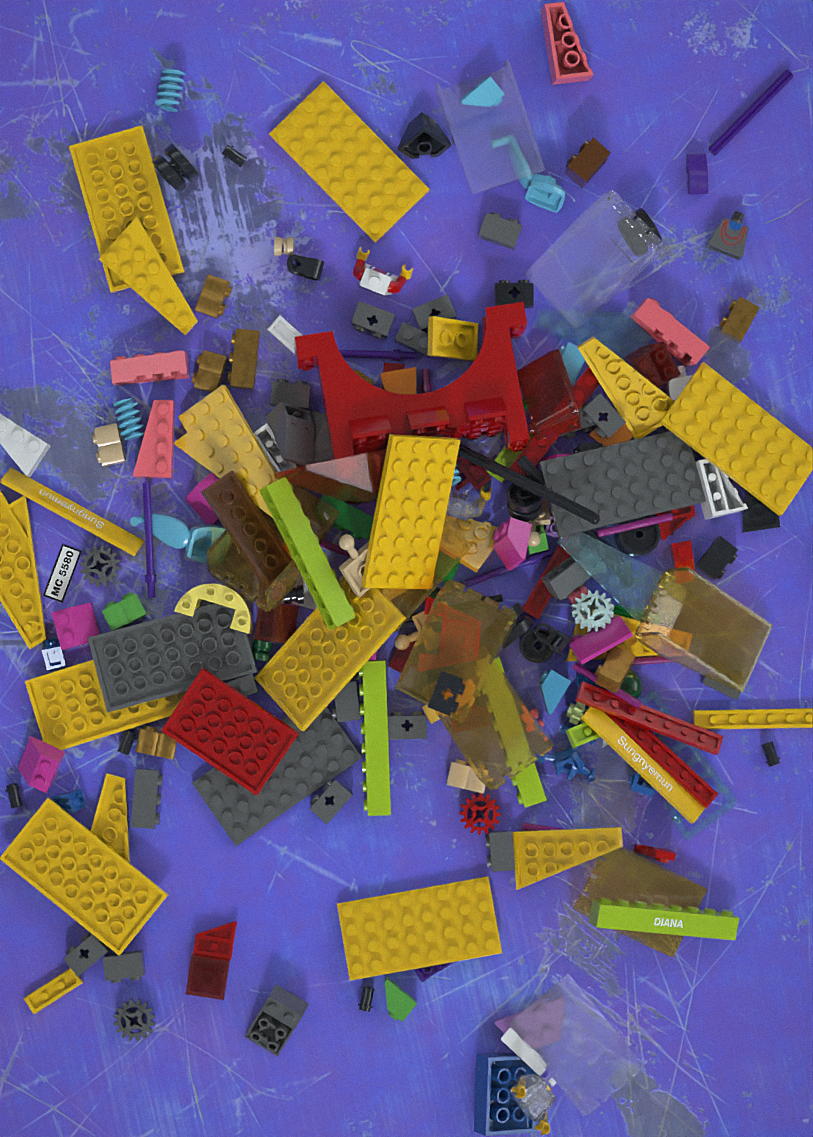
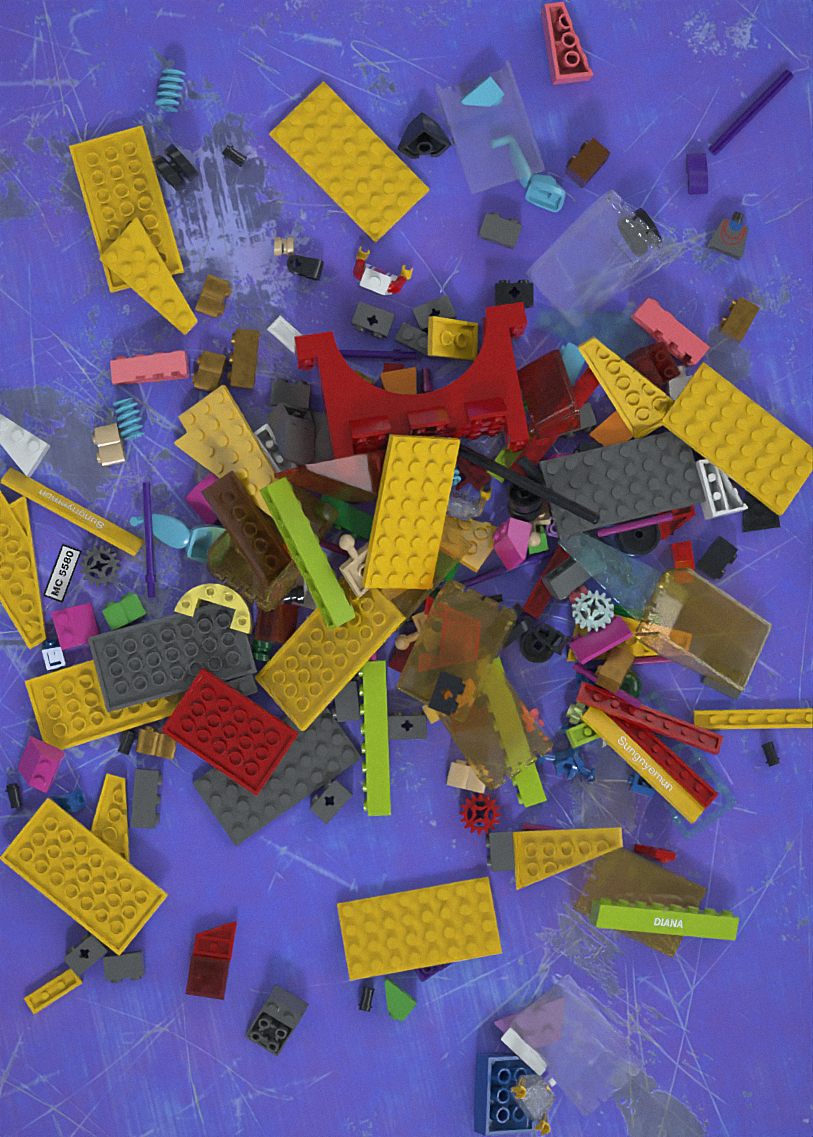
(141, 1024): dark grey gear -> none
(157, 447): coral wedge -> none
(552, 689): dark azure slope -> none
(613, 419): dark grey brick -> none

